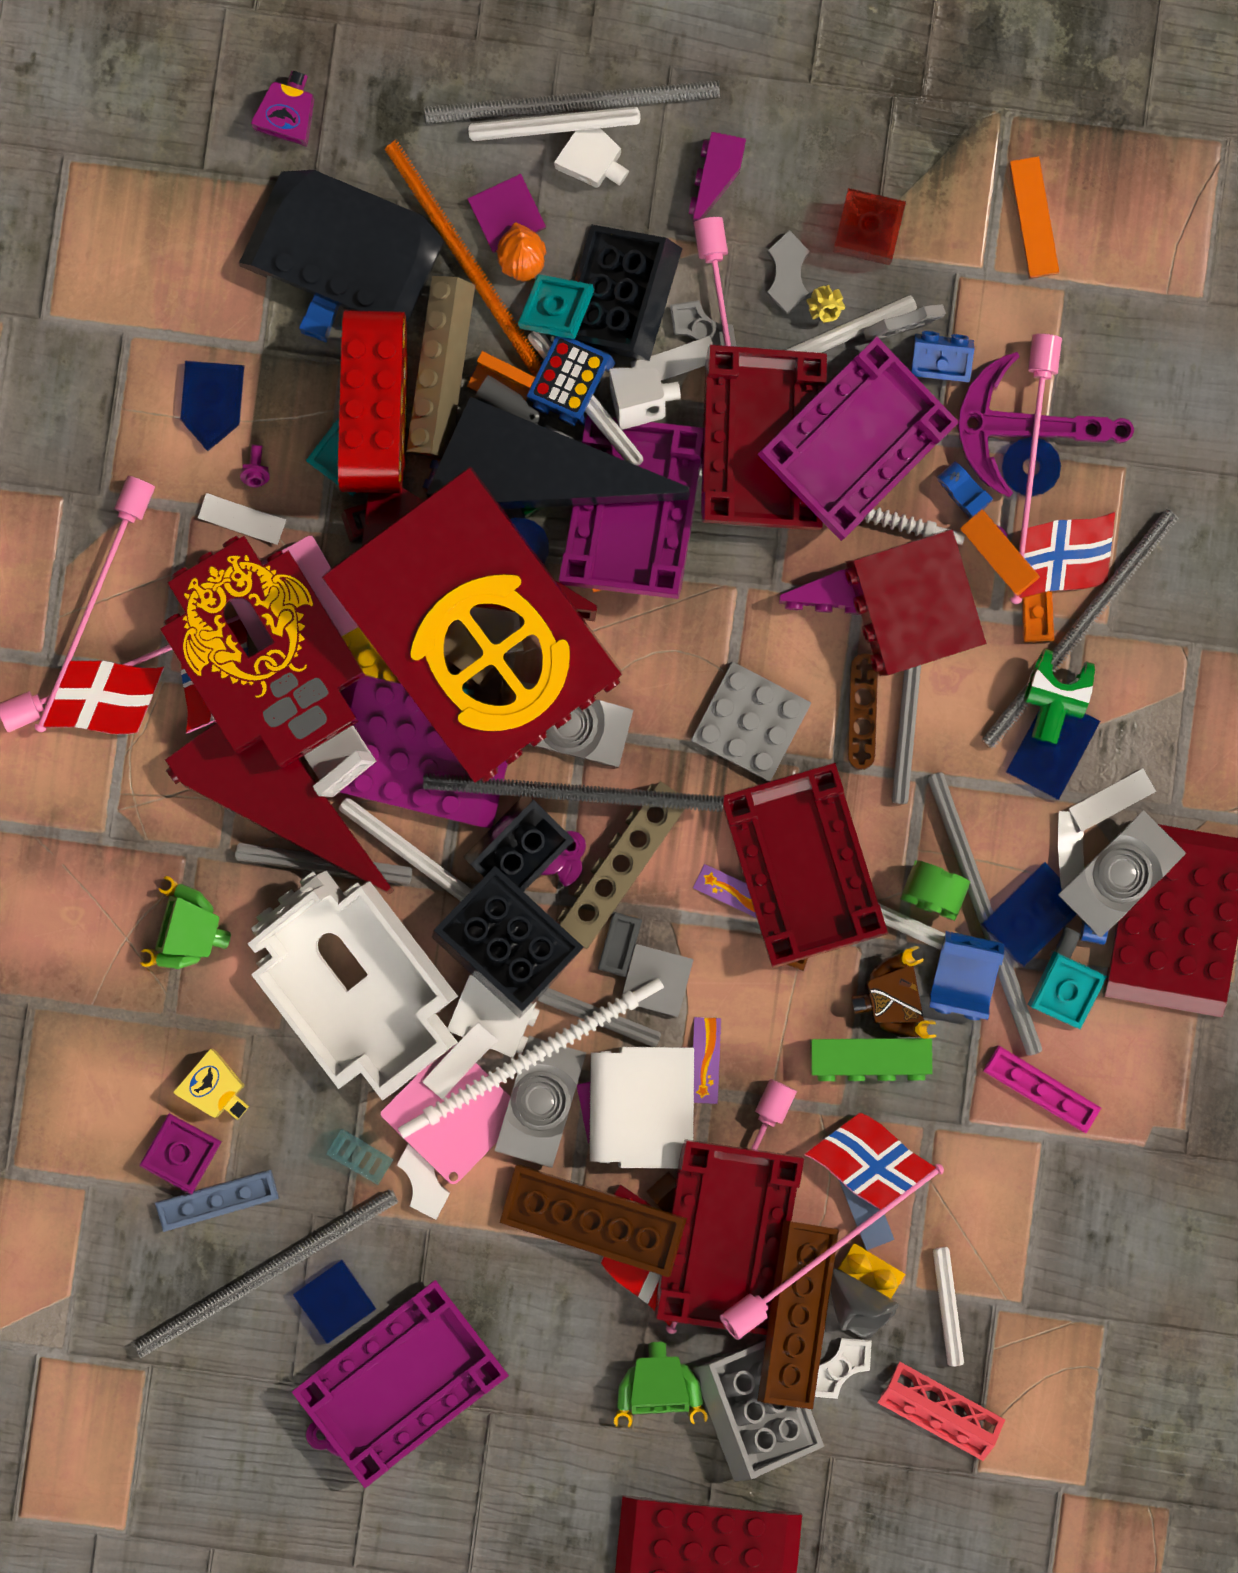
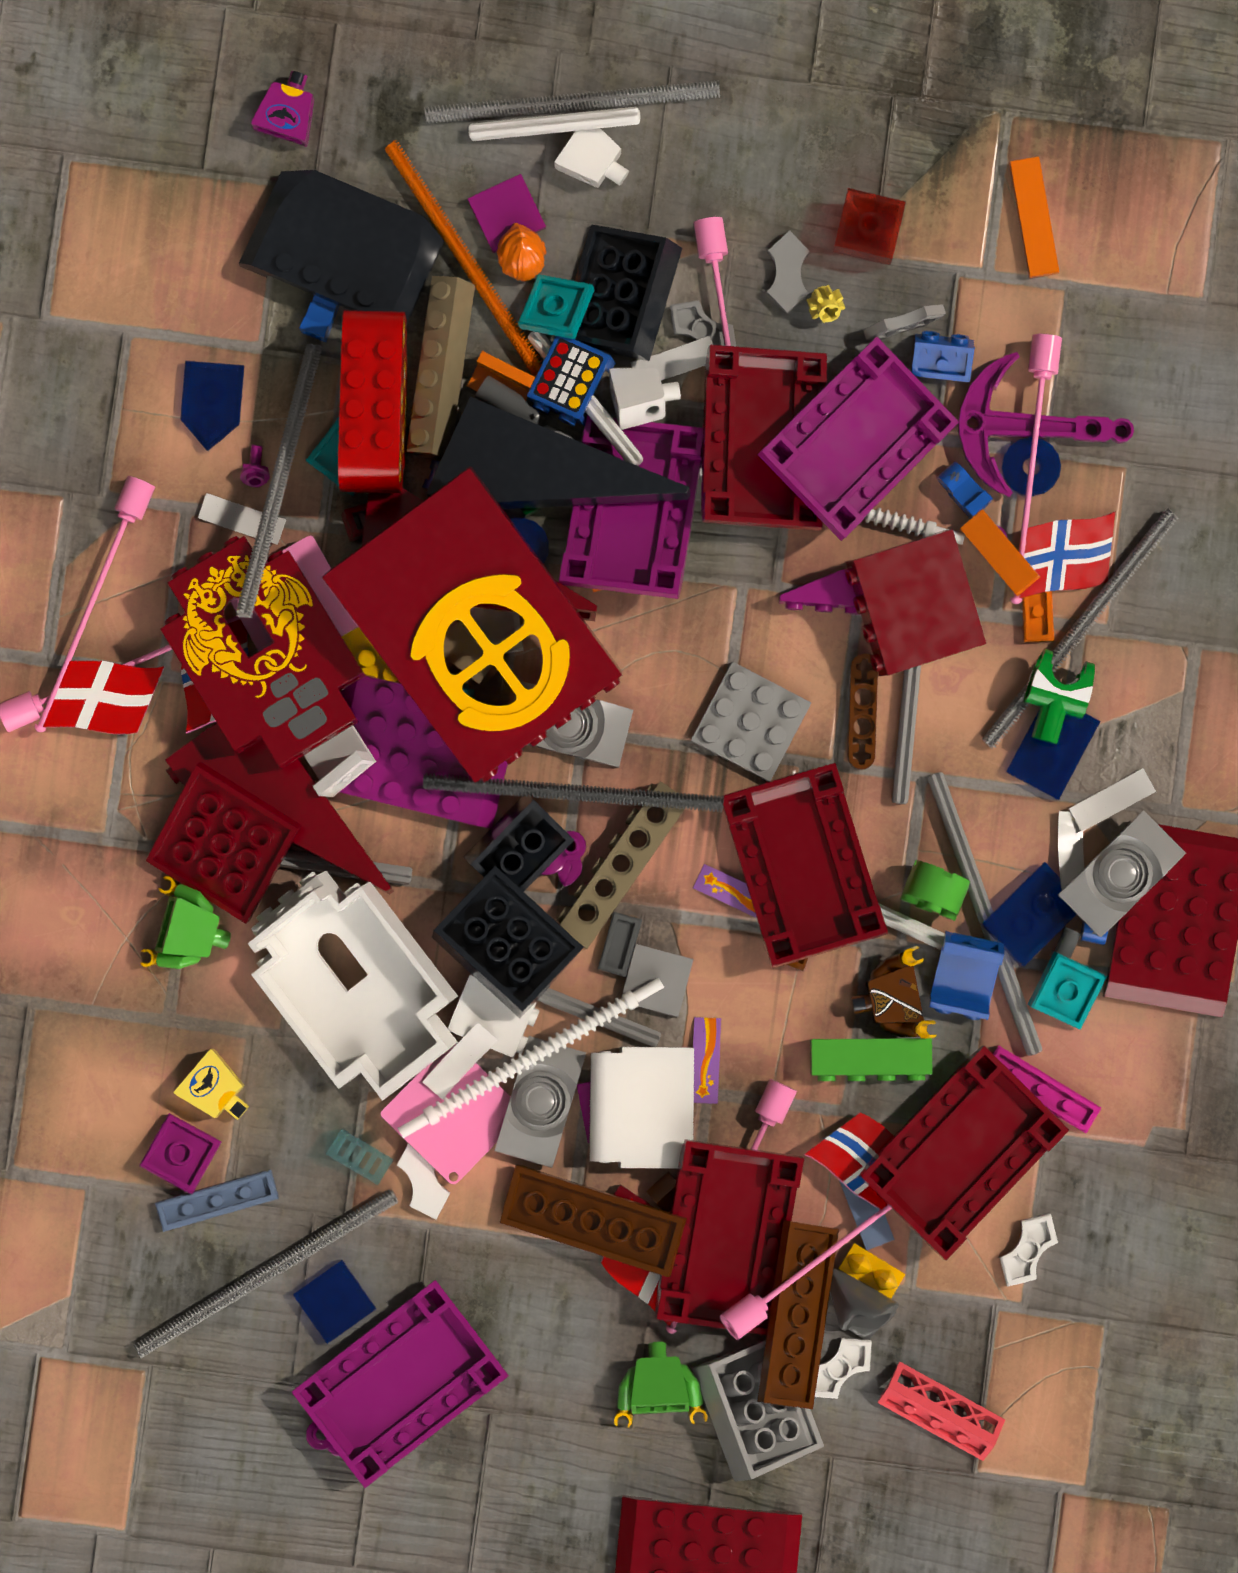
(223, 842): none -> dark red plate
(278, 482): none -> light grey axle
(404, 849): white axle -> none
(721, 168): magenta slope -> none
(855, 327): white axle -> none
(948, 1306): white axle -> none
(963, 1151): none -> dark red slope
(1035, 1238): none -> white tile

